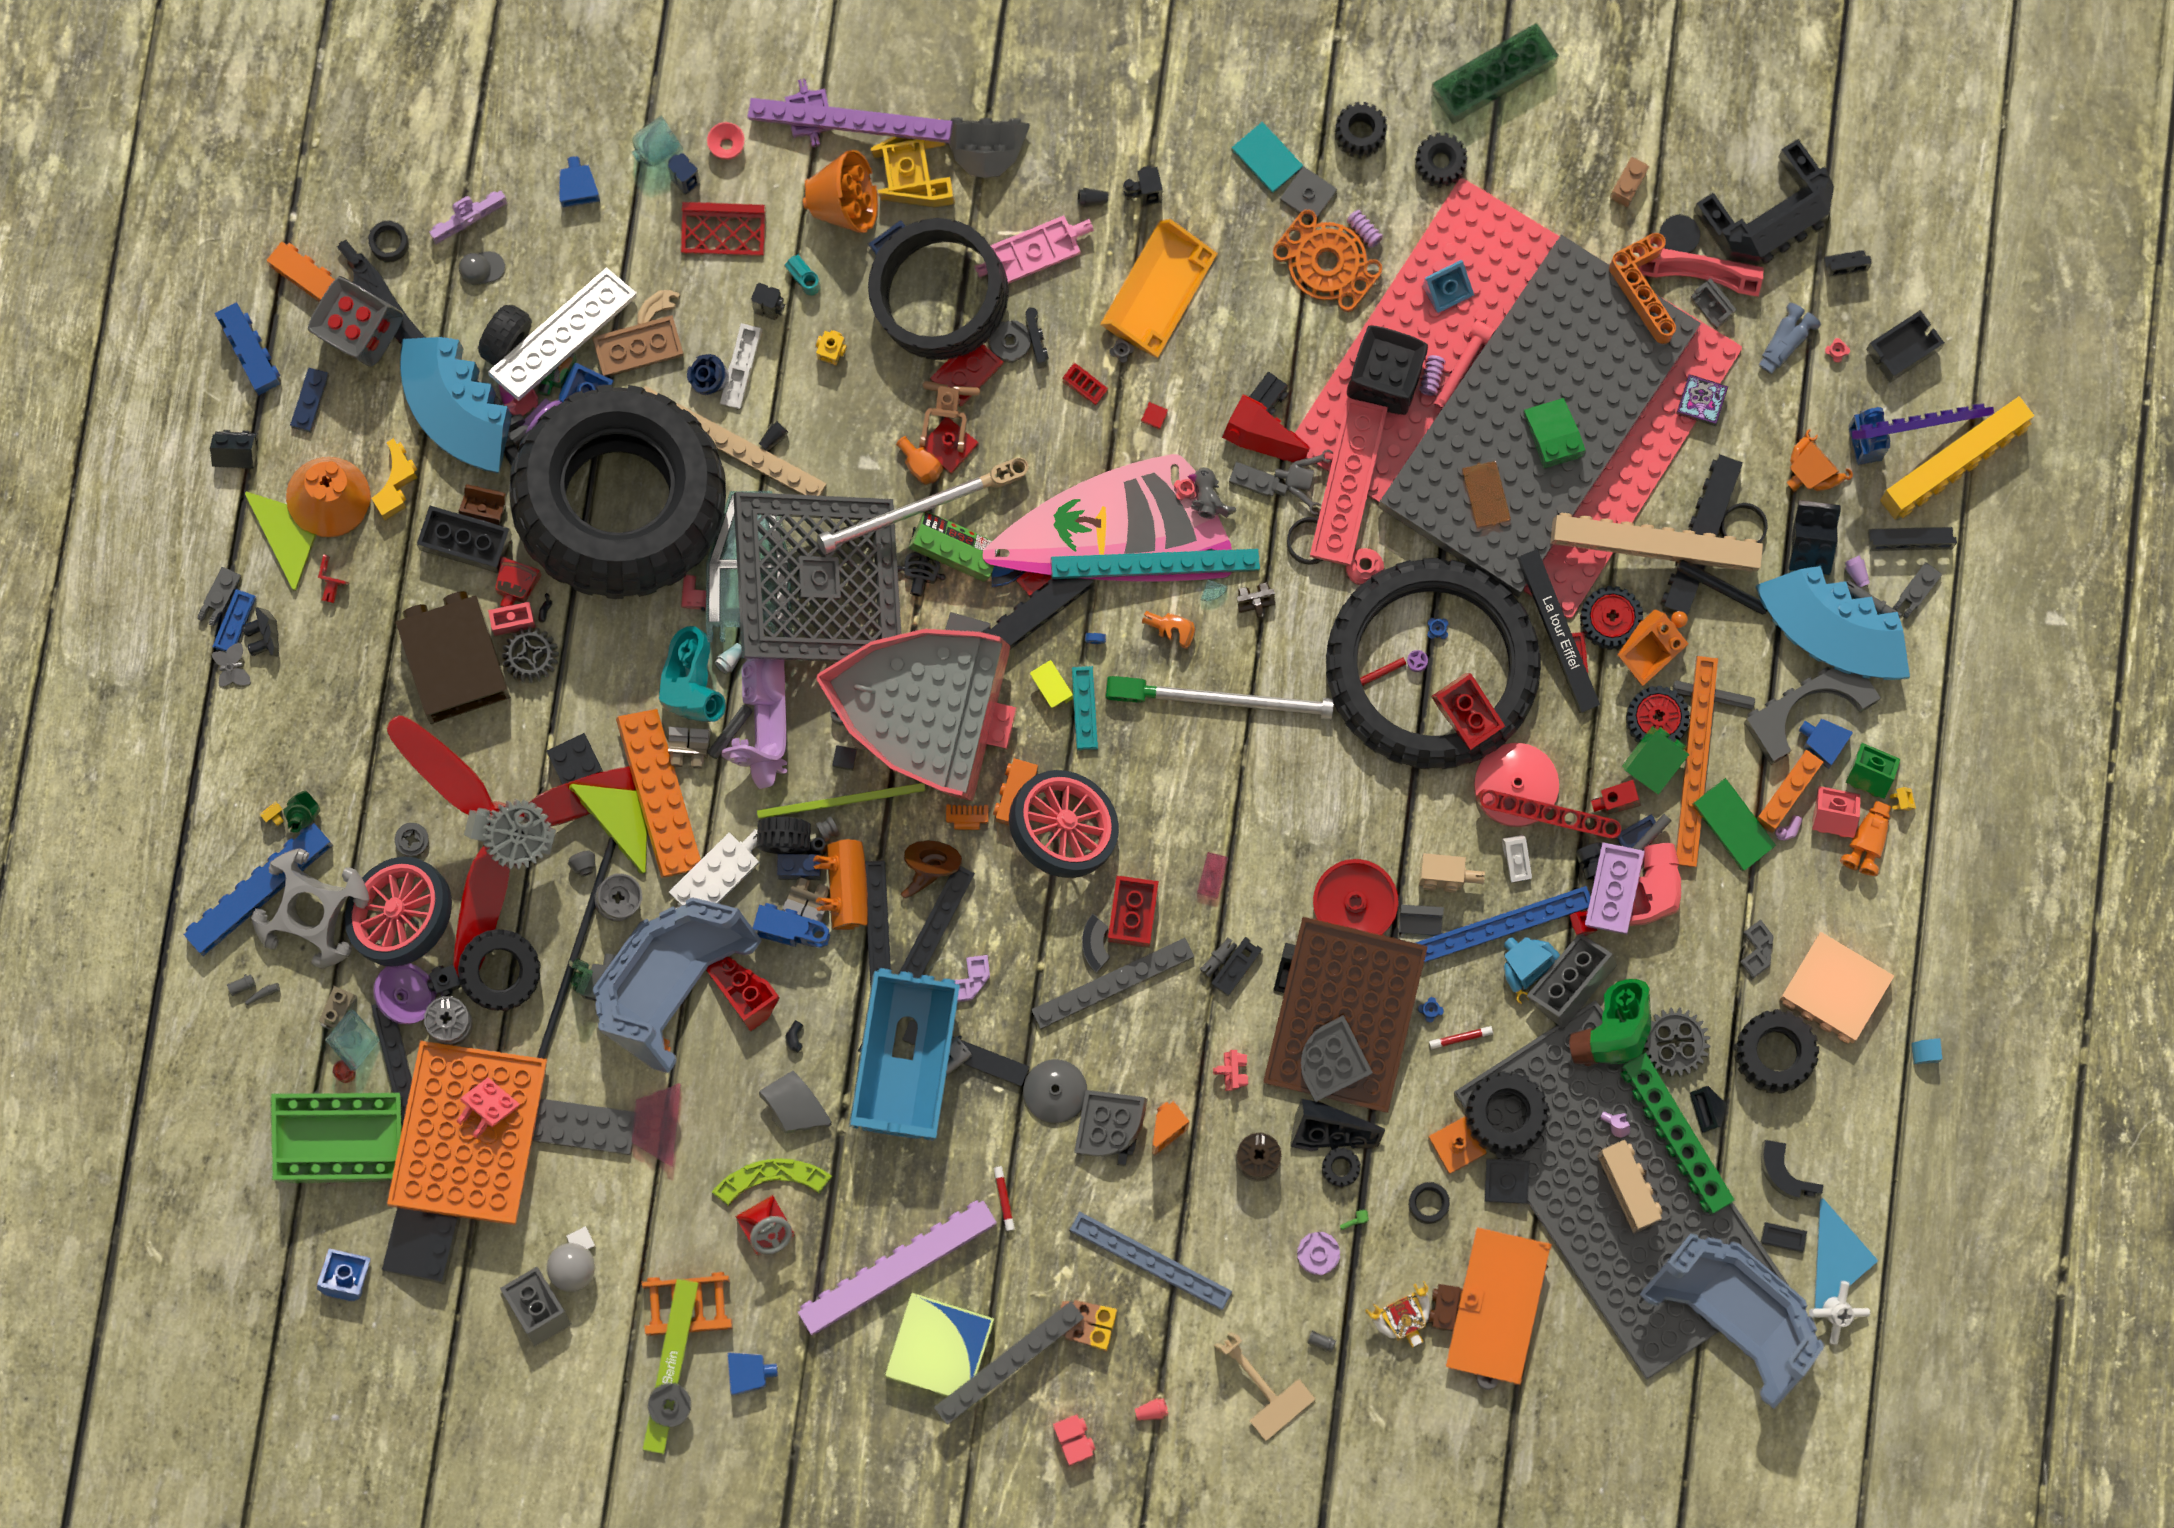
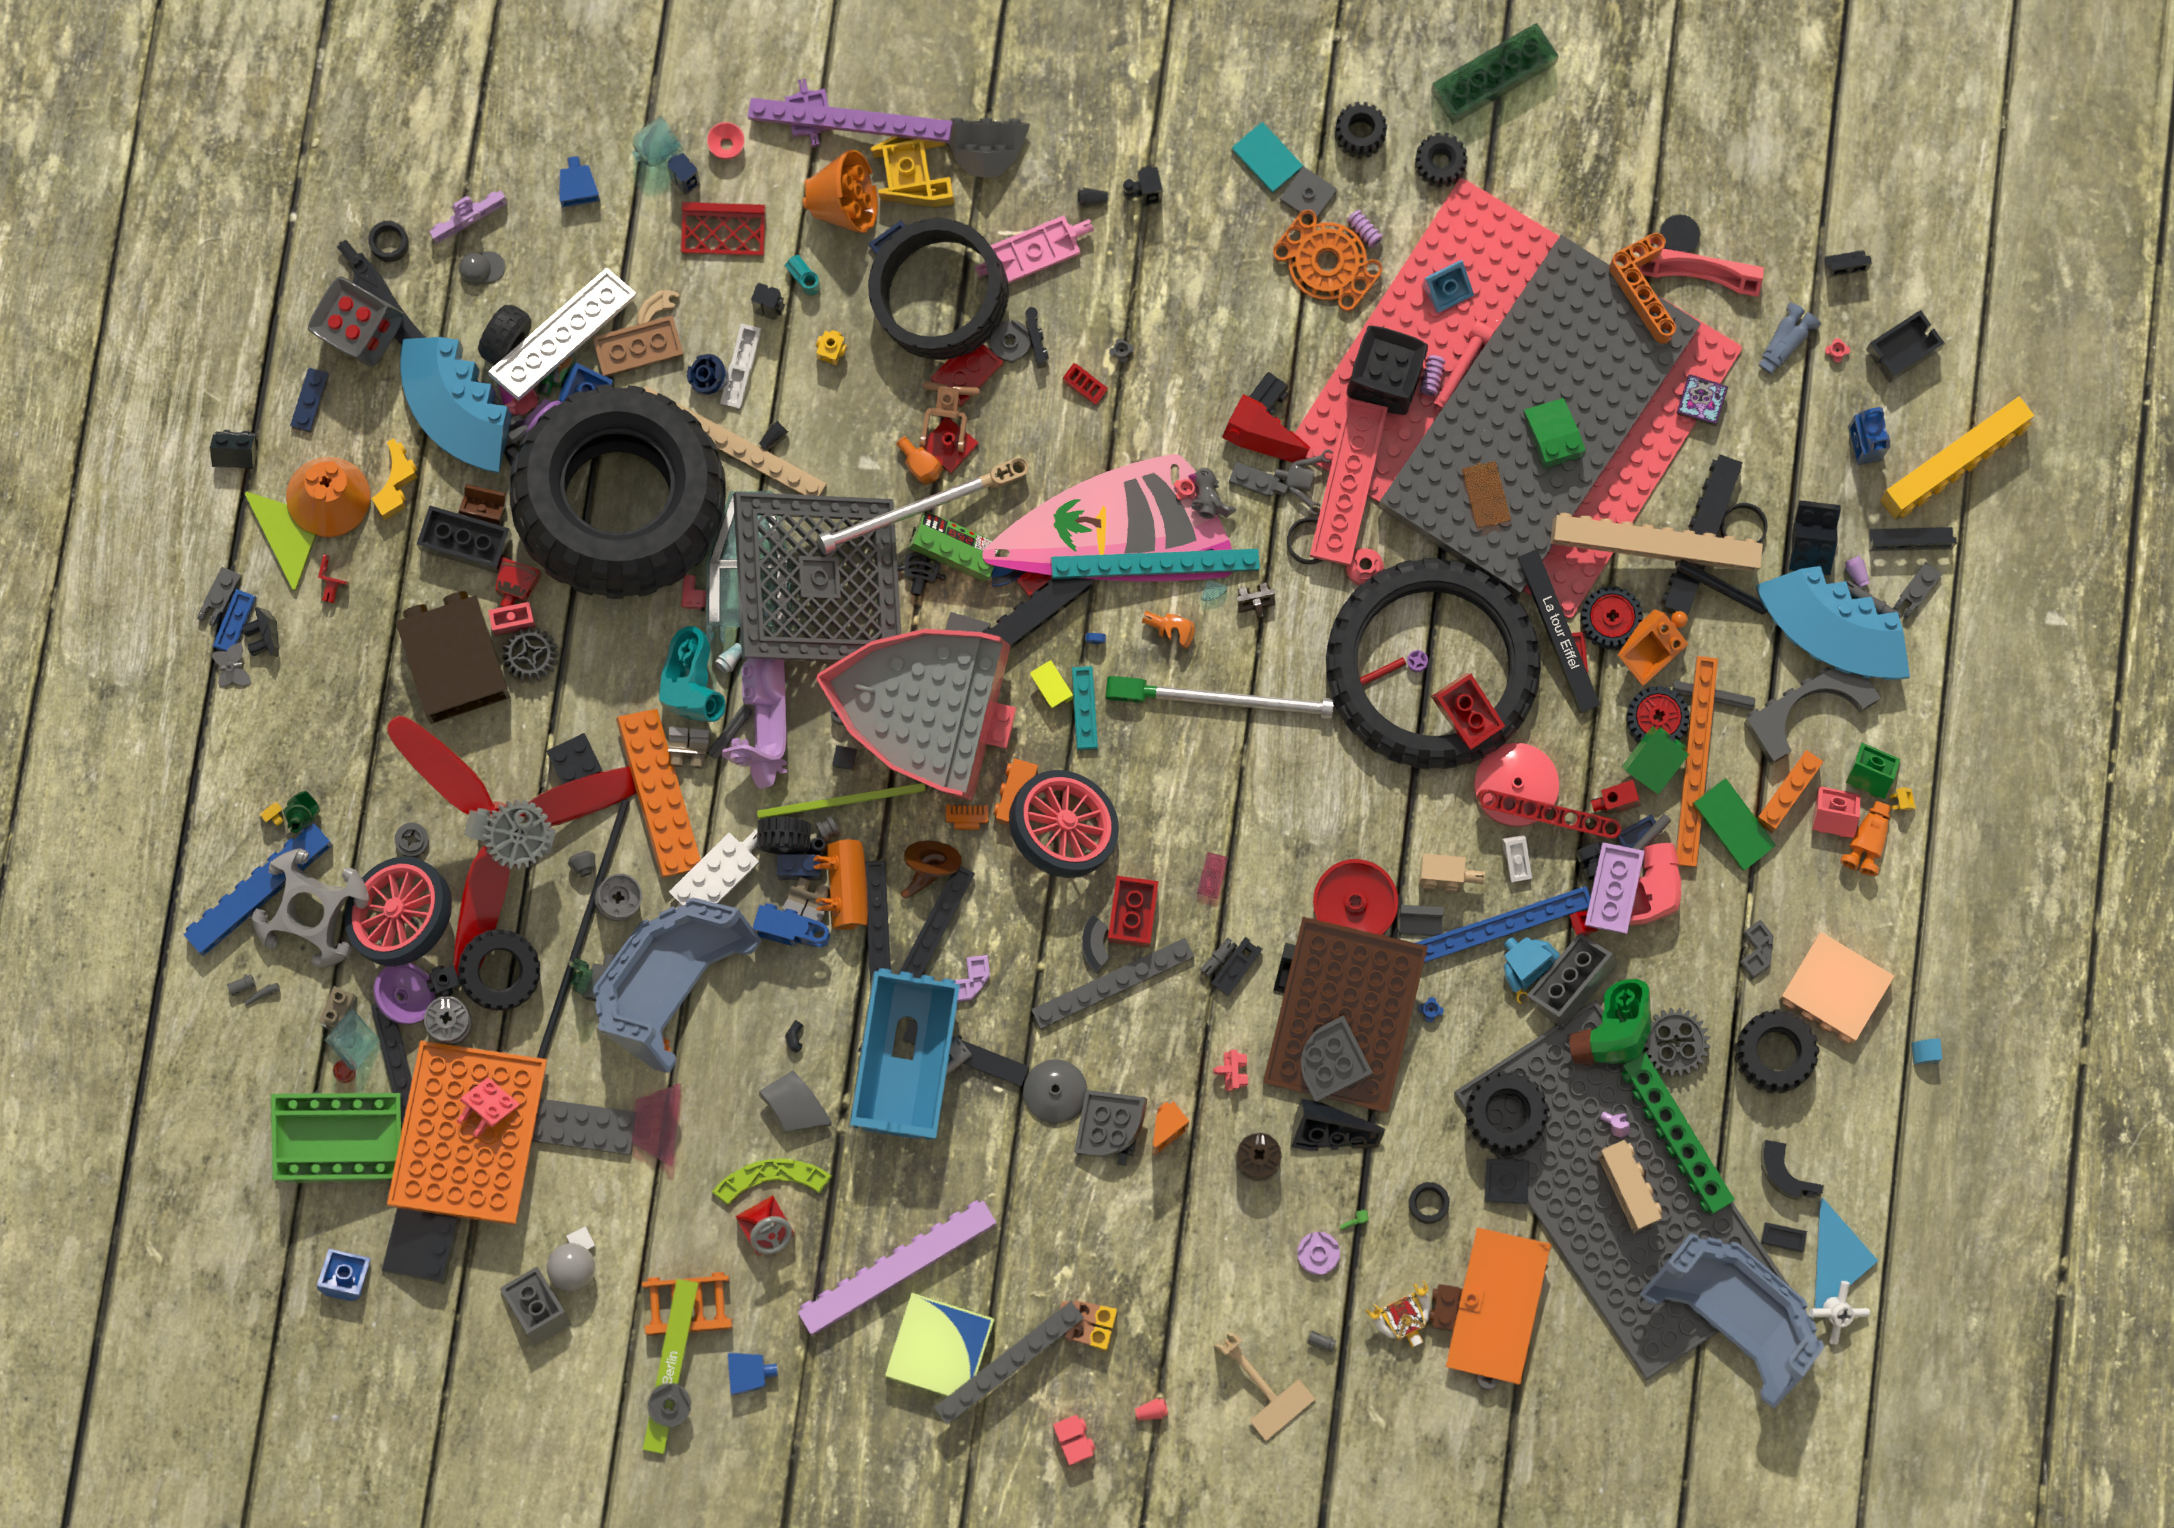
(247, 348): blue wedge -> none
(300, 270): orange brick -> none
(544, 609): black piece -> none
(619, 817): lime tile -> none
(746, 992): red wedge -> none
(1004, 1198): red bar -> none
(1150, 1261): sand blue tile -> none
(1154, 415): red tile -> none
(1159, 287): light orange slope -> none
(1331, 1177): black tyre -> none
(1442, 624): blue plate -> none
(1456, 1145): orange tile -> none
(1461, 1037): red bar -> none
(1629, 182): medium nougat brick -> none
(1708, 1108): black slope -> none
(1713, 303): dark grey hinge -> none
(1781, 224): black wedge -> none
(1789, 831): lavender arm -> none
(1813, 467): orange torso -> none
(1825, 740): blue torso -> none
(1917, 422): dark purple plate -> none

